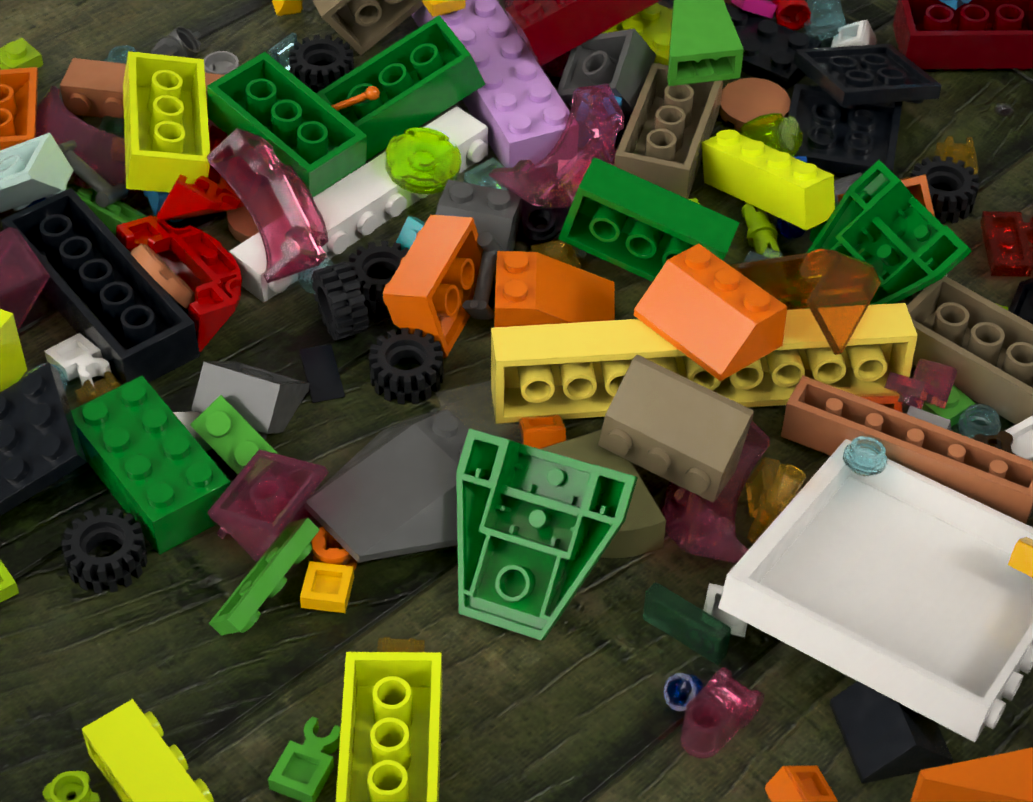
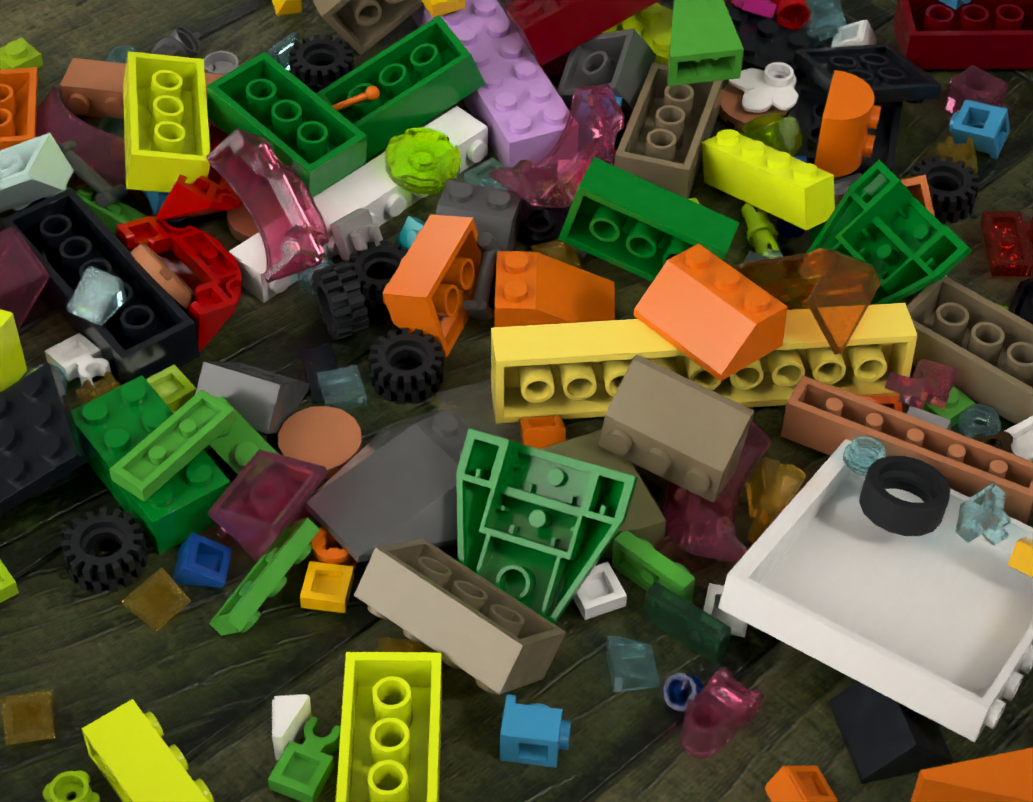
(28, 717): none -> clear yellow slope
(97, 296): none -> clear light blue slope
(157, 599): none -> clear yellow slope
(172, 387): none -> lime plate
(172, 445): none -> bright green plate
(202, 562): none -> blue slope
(288, 720): none -> white slope
(321, 437): none -> nougat tile
(342, 388): none -> clear light blue tile
(355, 232): none -> light grey tile
(459, 615): none -> brick
(532, 733): none -> dark azure brick
(600, 592): none -> white plate
(631, 664): none -> clear light blue slope
(645, 565): none -> bright green plate
(767, 88): none -> white plate
(846, 125): none -> orange brick
(897, 514): none -> black tyre
(975, 86): none -> clear pink brick
(982, 122): none -> dark azure brick
(984, 516): none -> clear light blue tile

